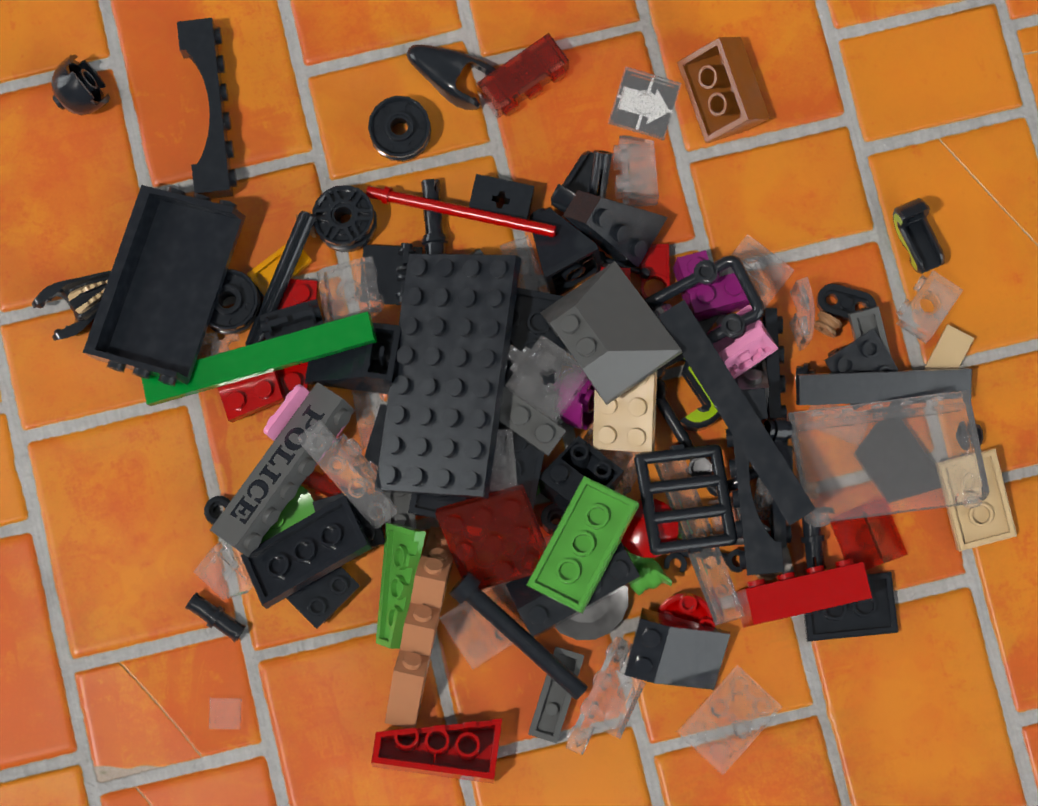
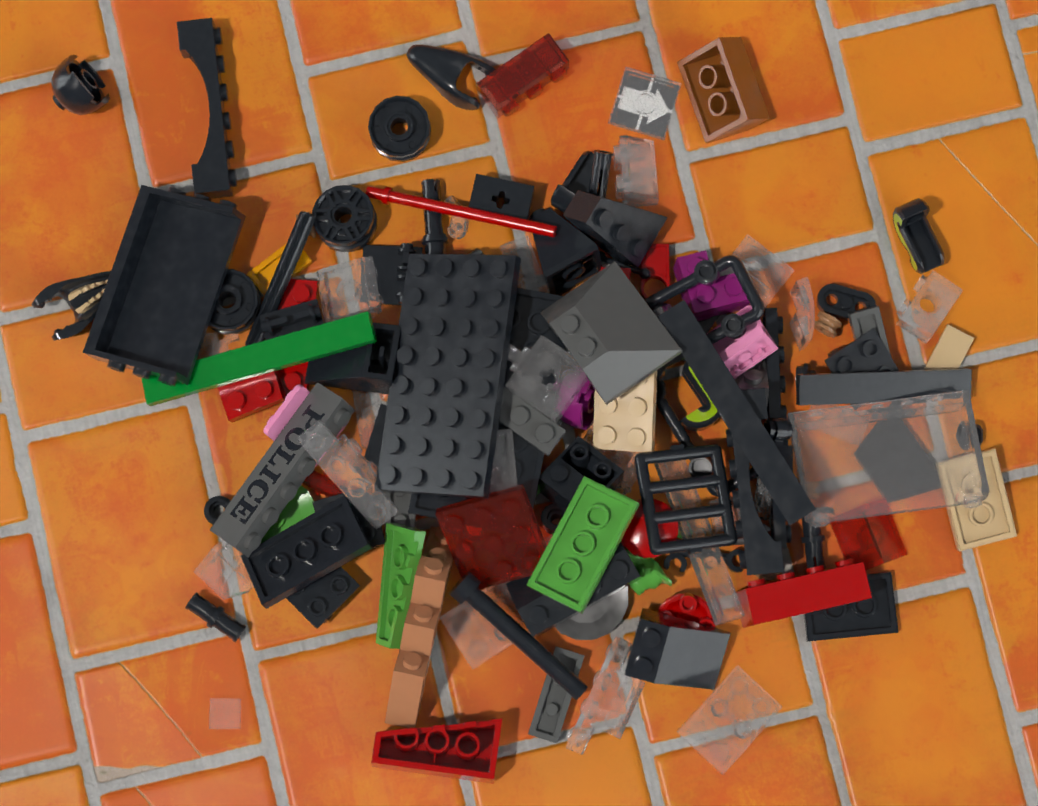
(458, 226): none -> clear arm

